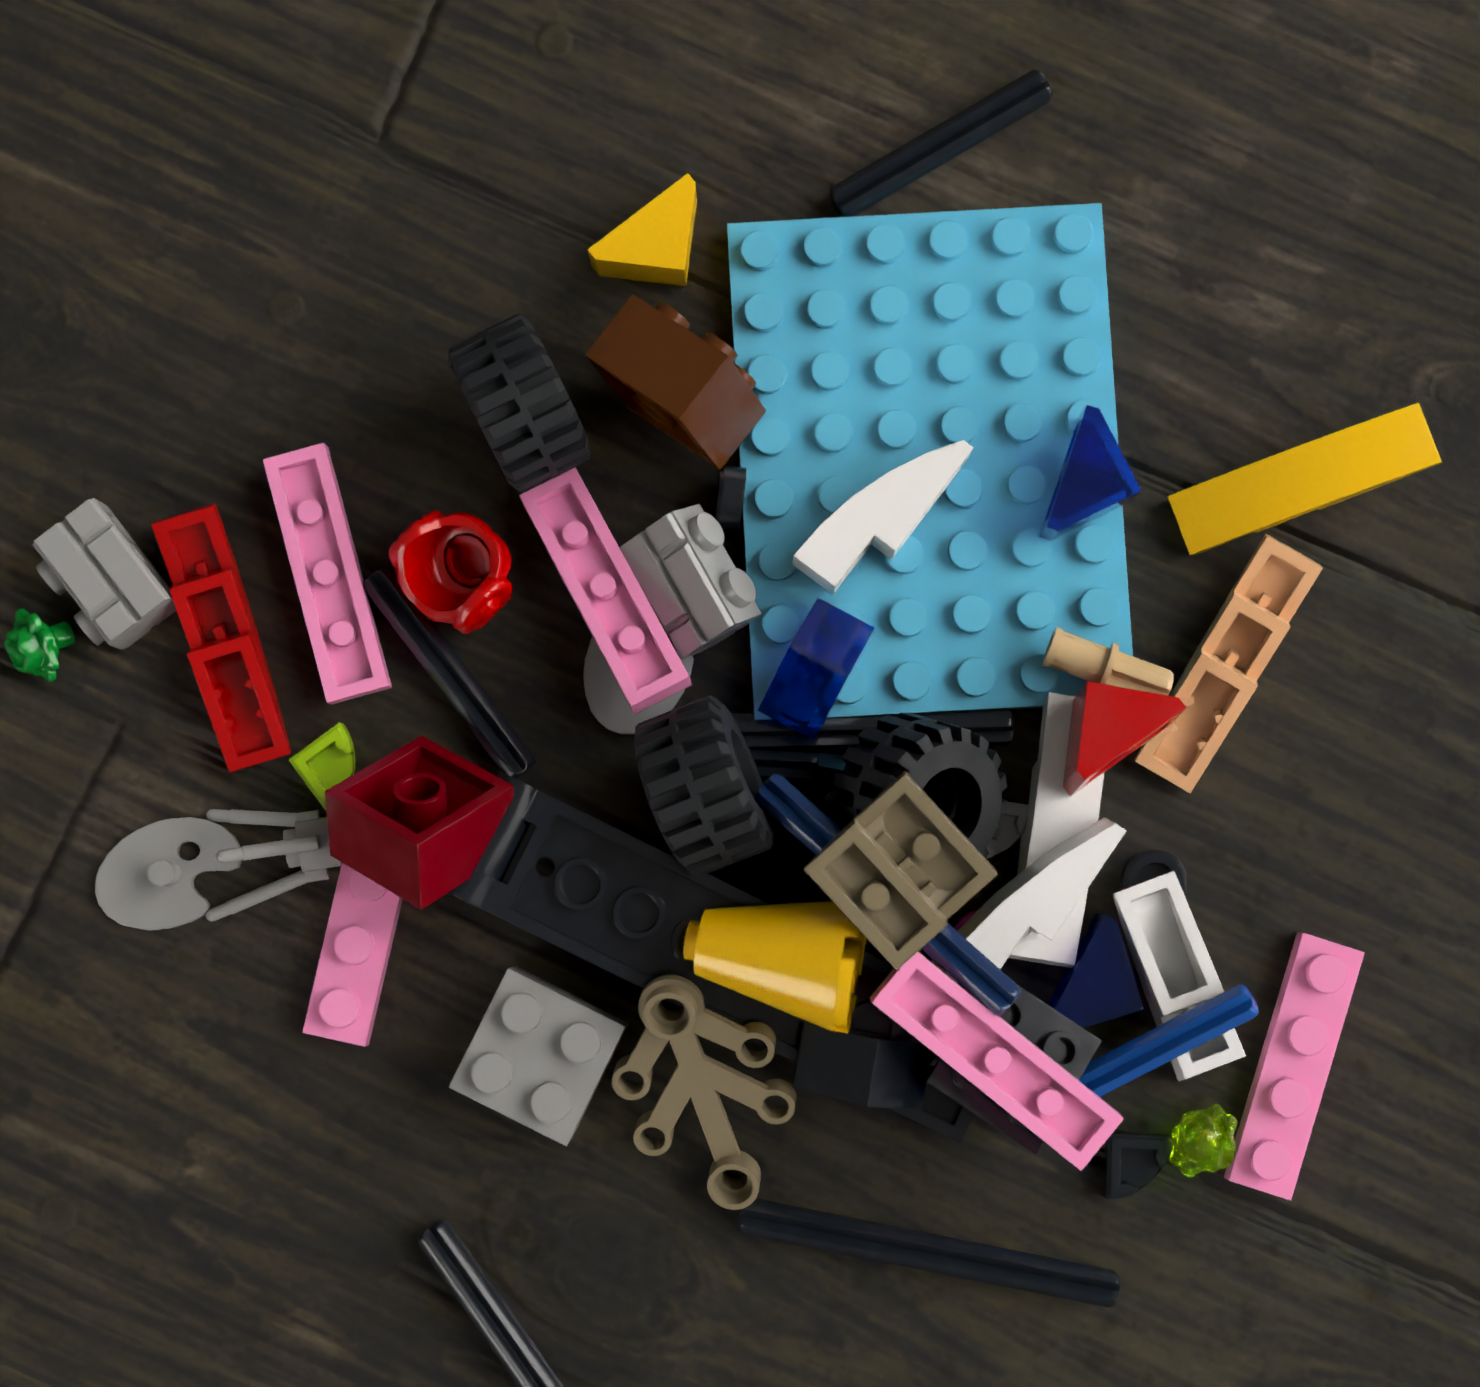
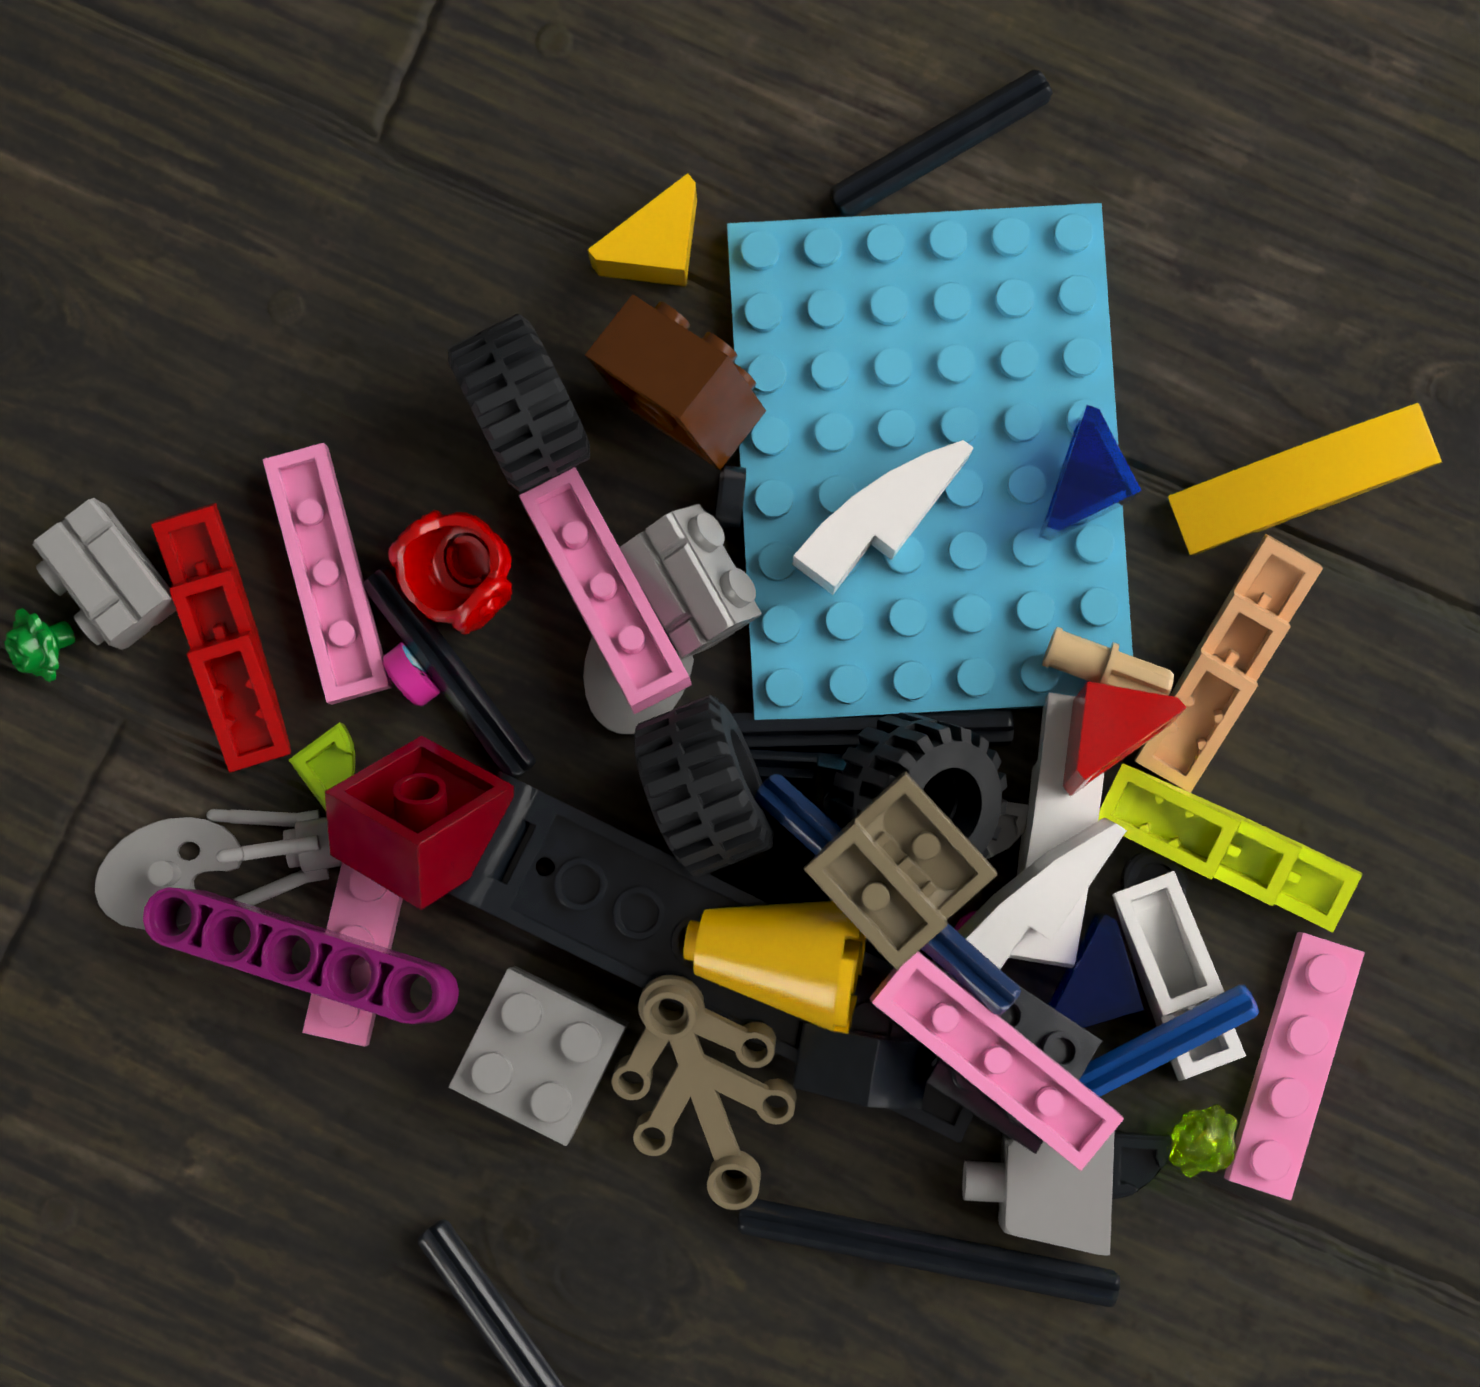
(271, 954): none -> magenta beam
(409, 675): none -> dark pink tile
(815, 669): clear blue slope -> none
(1047, 1195): none -> light grey torso
(1229, 847): none -> neon yellow slope

